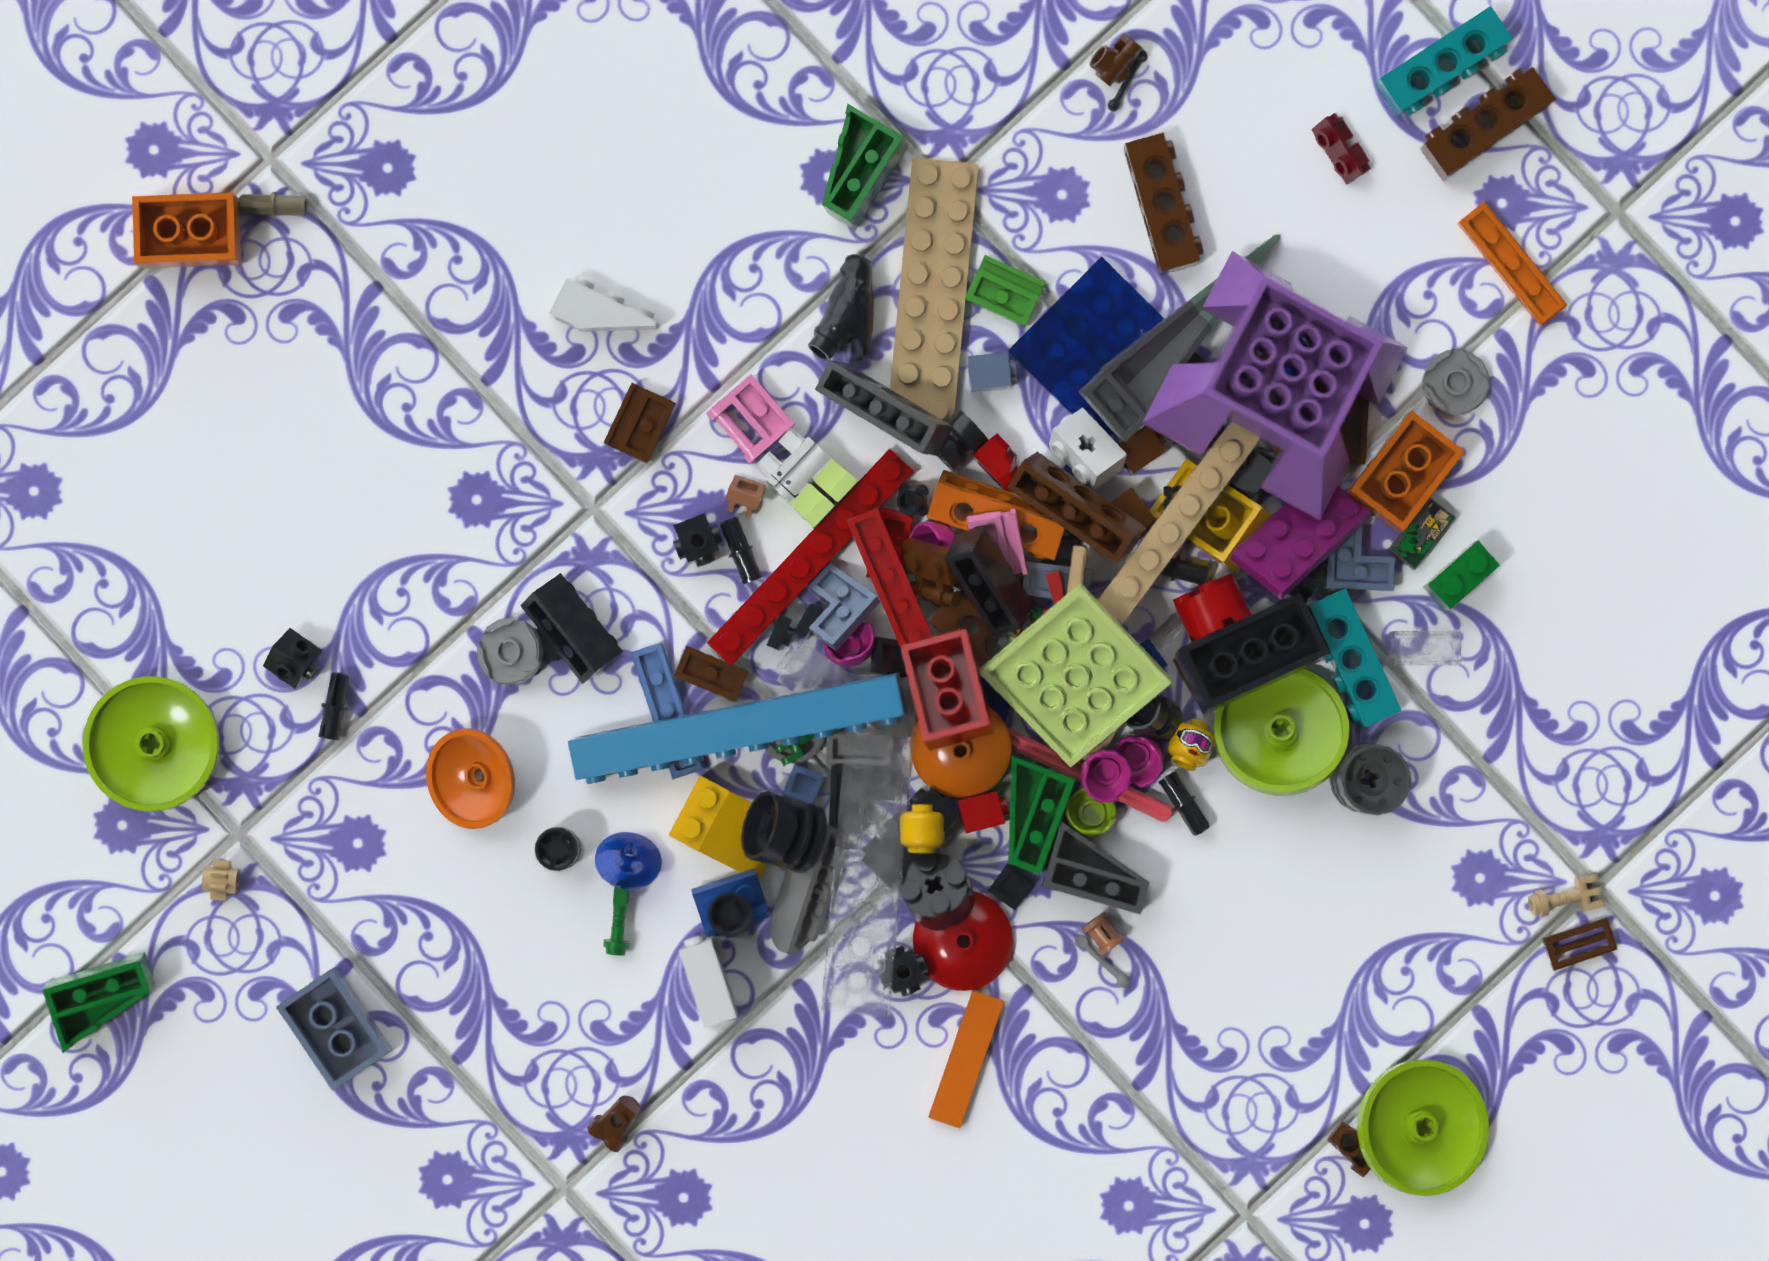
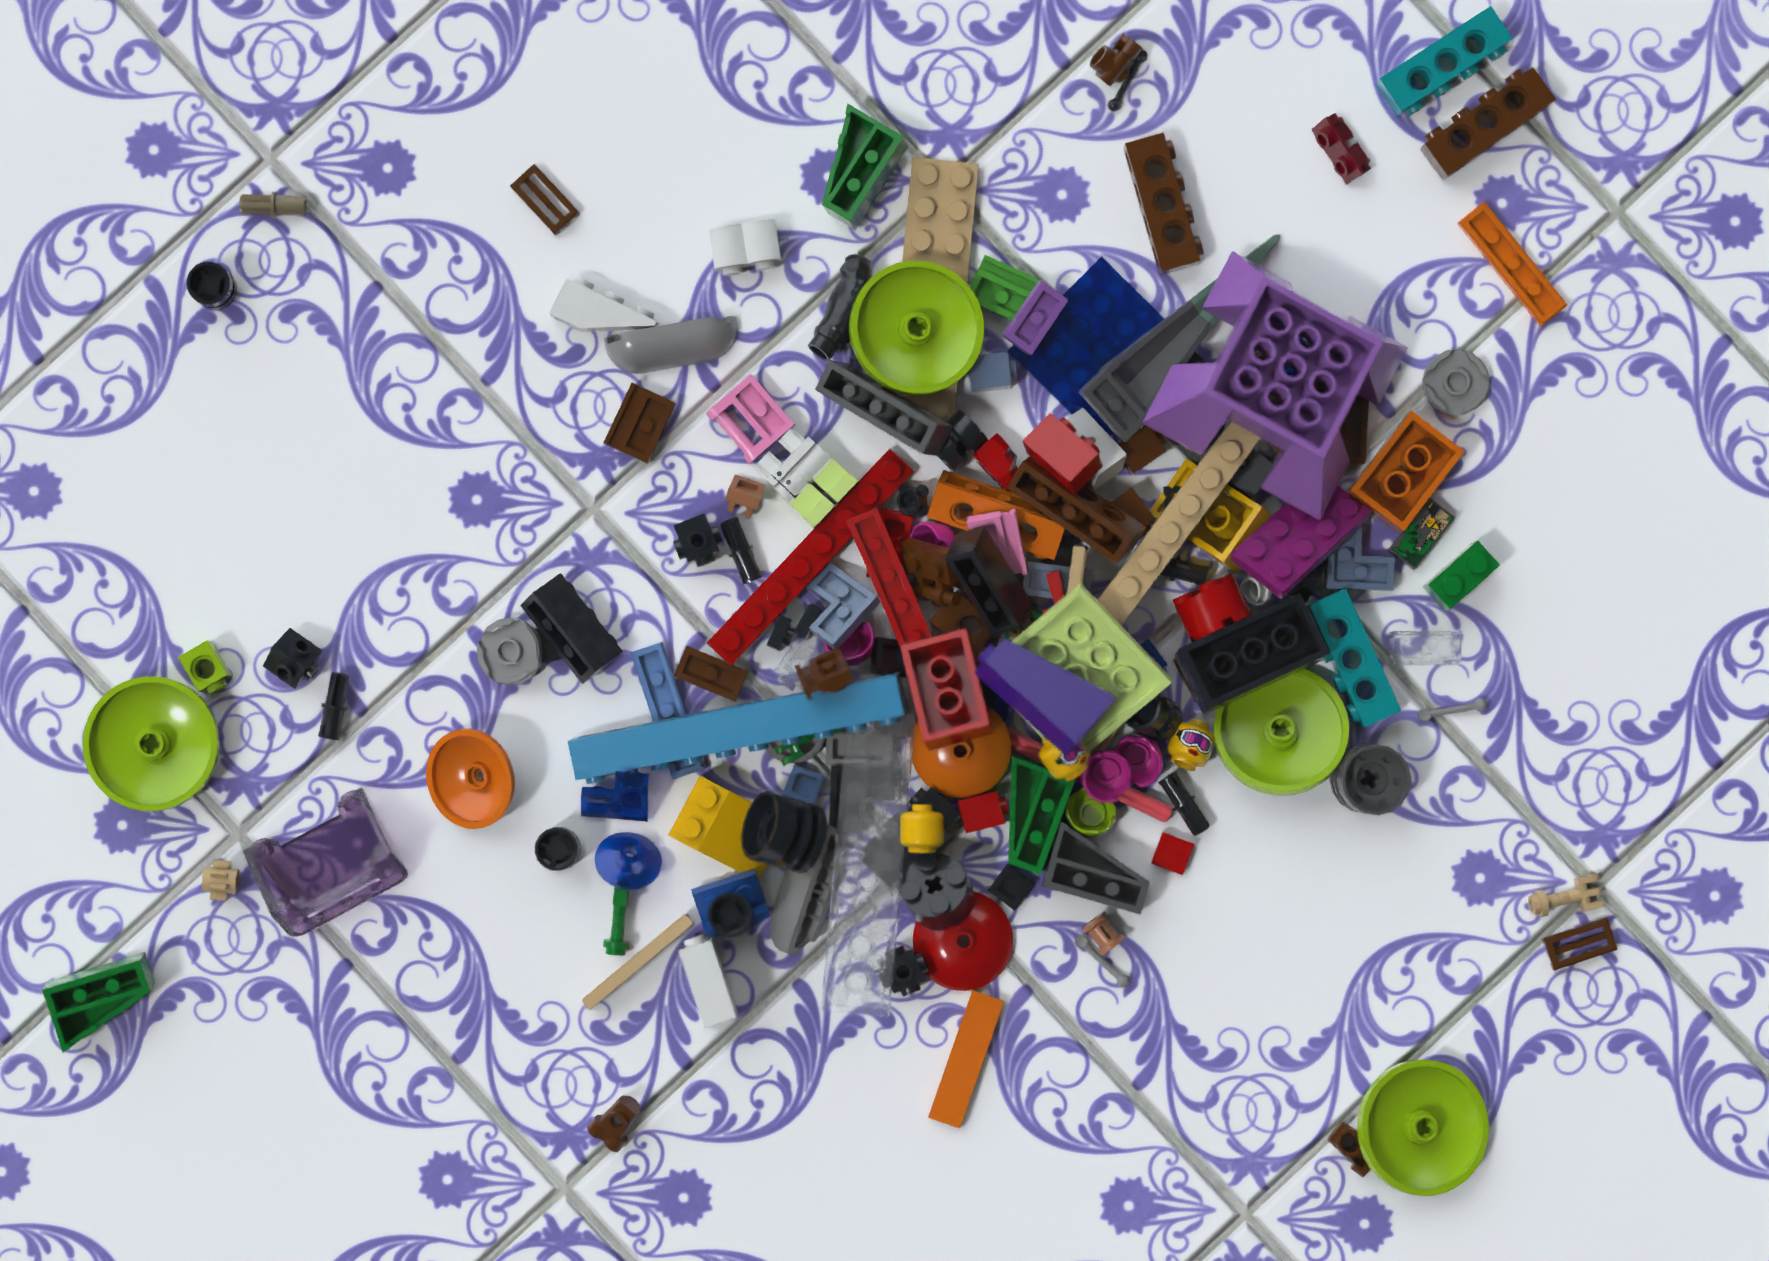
(186, 230): orange brick -> none
(192, 660): none -> lime brick
(211, 285): none -> black wheel
(327, 867): none -> clear purple windscreen
(334, 1028): sand blue brick -> none
(563, 220): none -> reddish brown tile
(626, 801): none -> clear blue plate
(637, 961): none -> tan tile
(672, 345): none -> light grey brick
(745, 246): none -> white brick
(825, 673): none -> reddish brown plate
(916, 328): none -> lime dish
(1034, 317): none -> medium lavender plate
(1043, 693): none -> dark purple slope
(1061, 765): none -> yellow head
(1063, 452): none -> brick
(1172, 853): none -> red tile
(1254, 591): none -> white plate
(1425, 714): none -> light grey hinge

